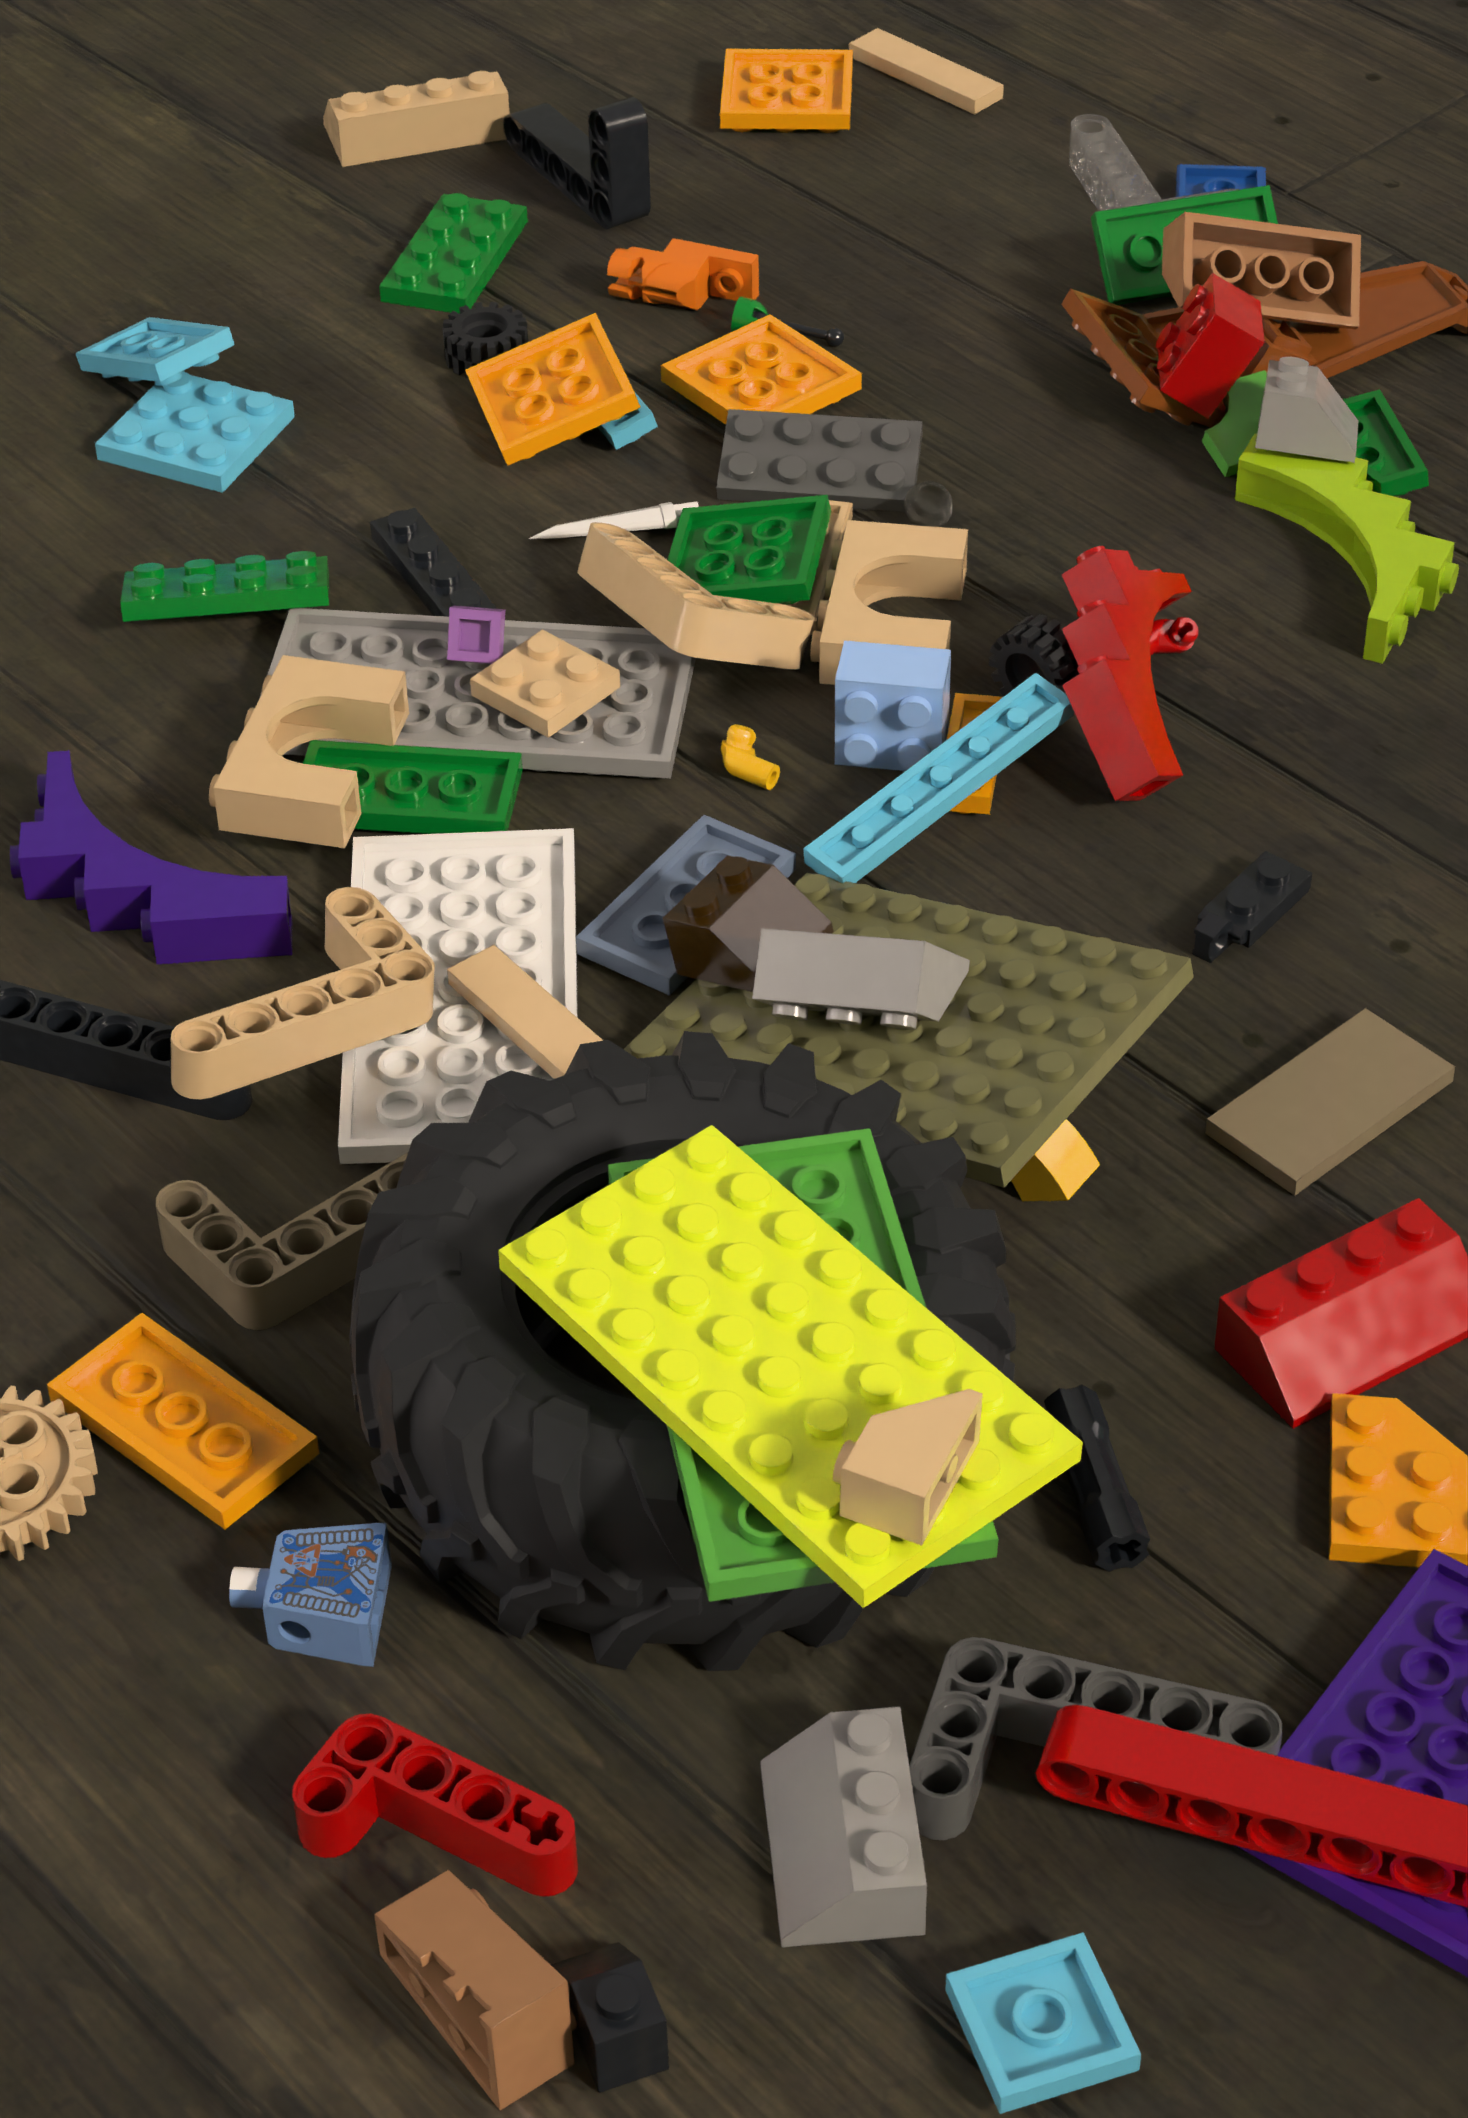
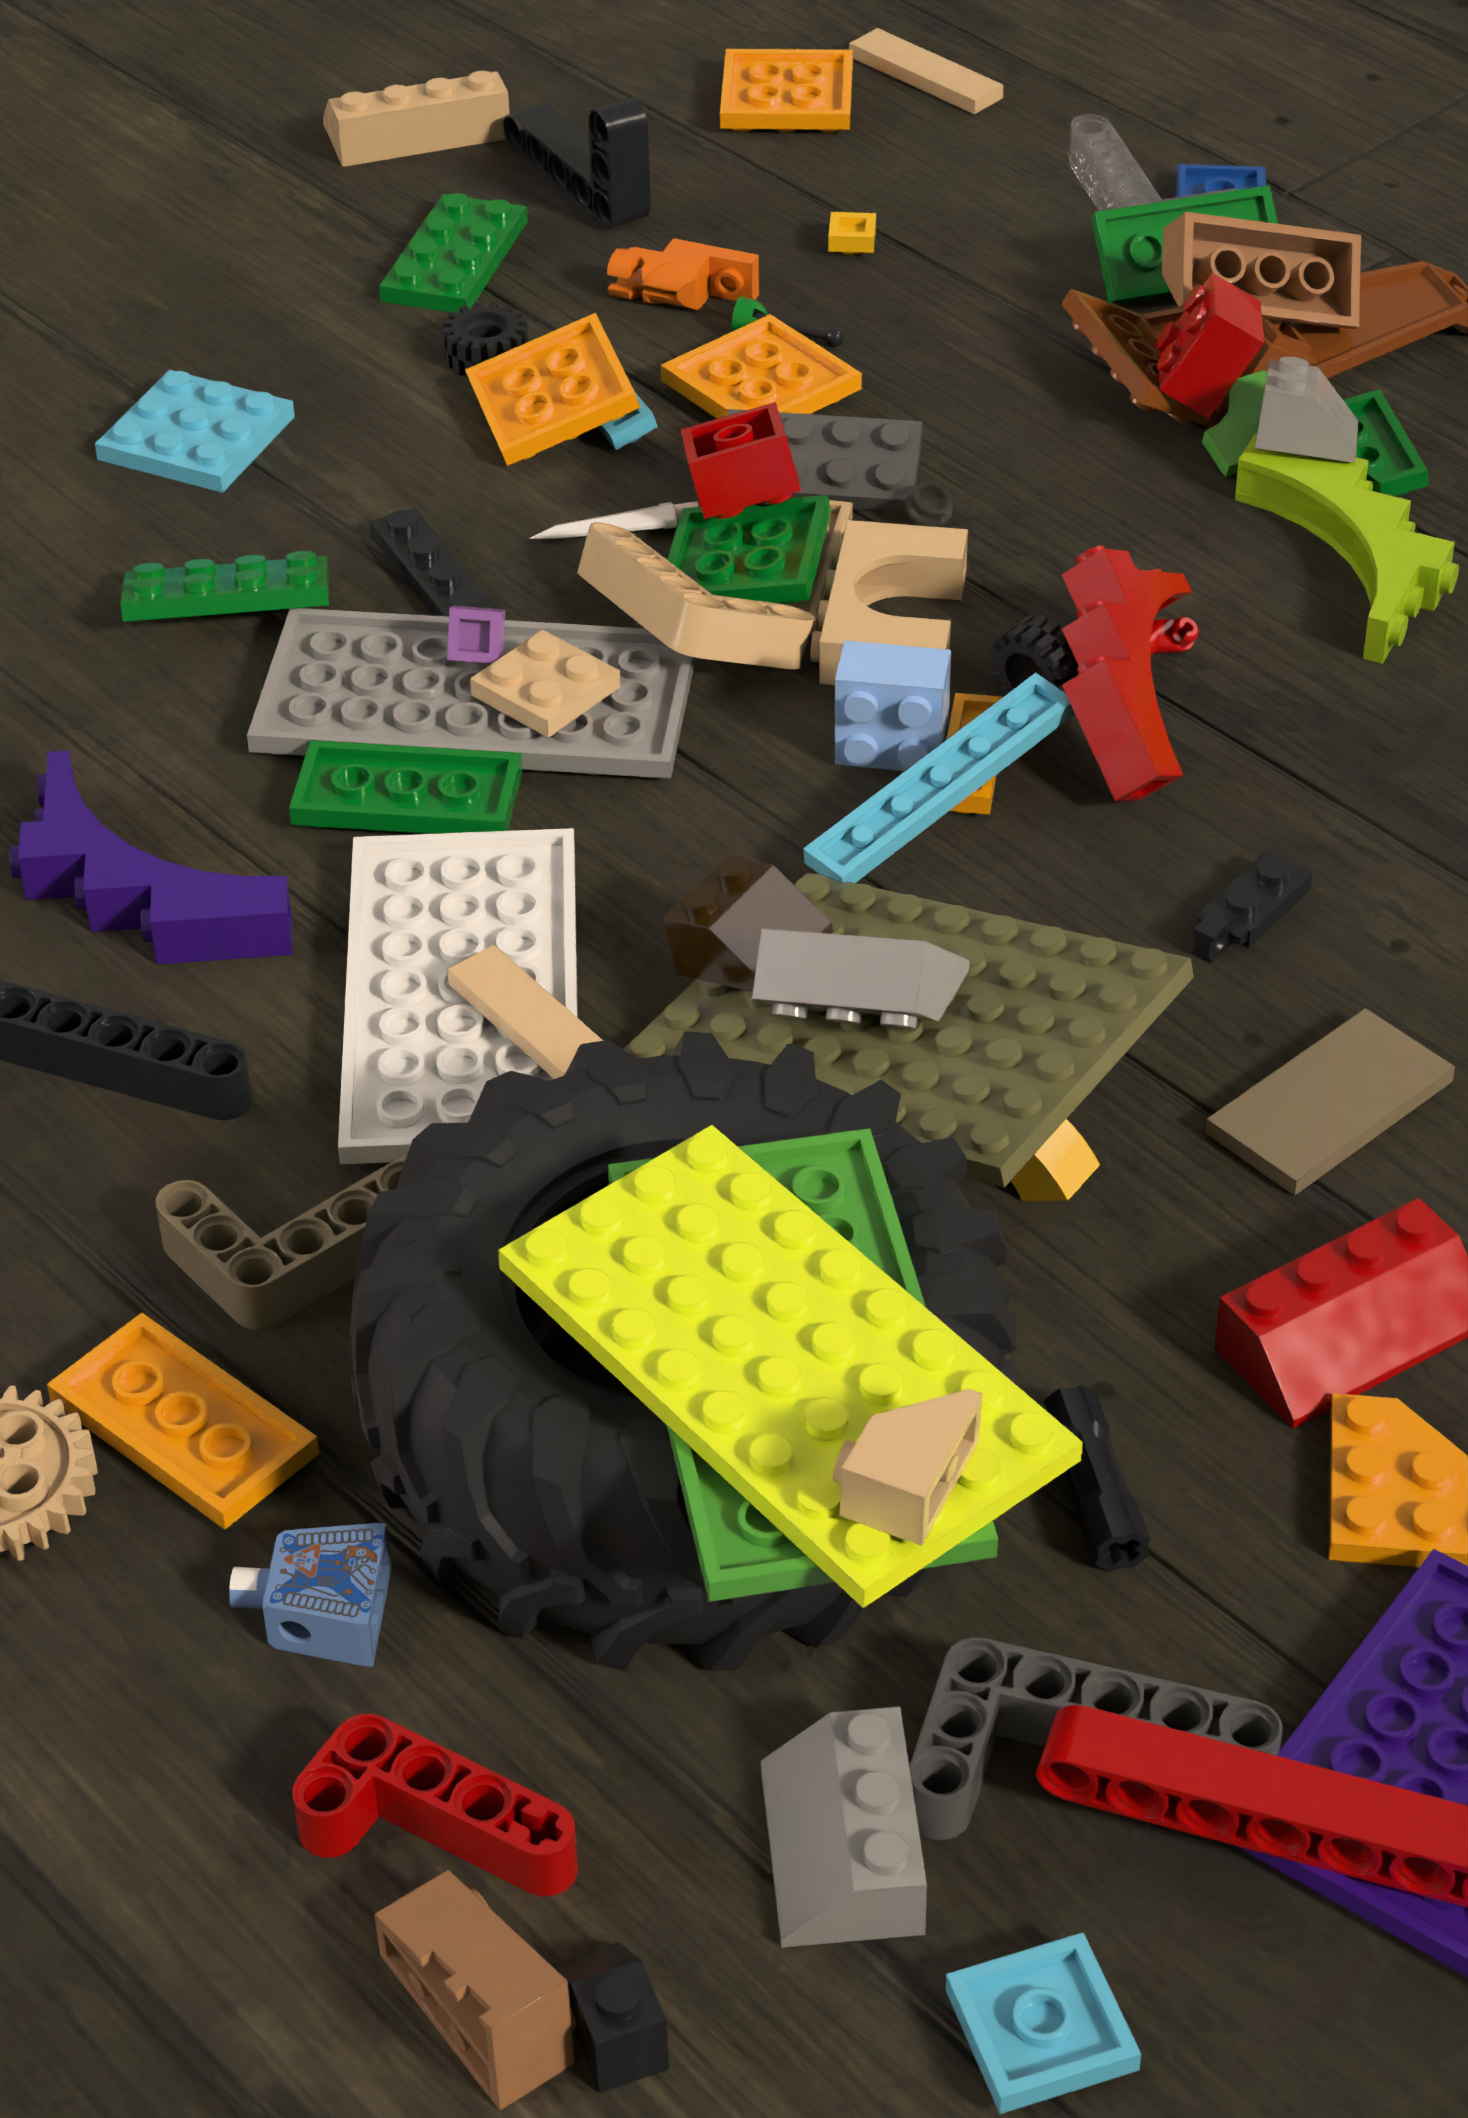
(156, 350): medium azure plate -> none
(299, 704): tan arch -> none
(377, 993): tan beam -> none
(631, 930): sand blue plate -> none
(740, 461): none -> red brick
(741, 758): yellow arm -> none
(852, 233): none -> yellow plate

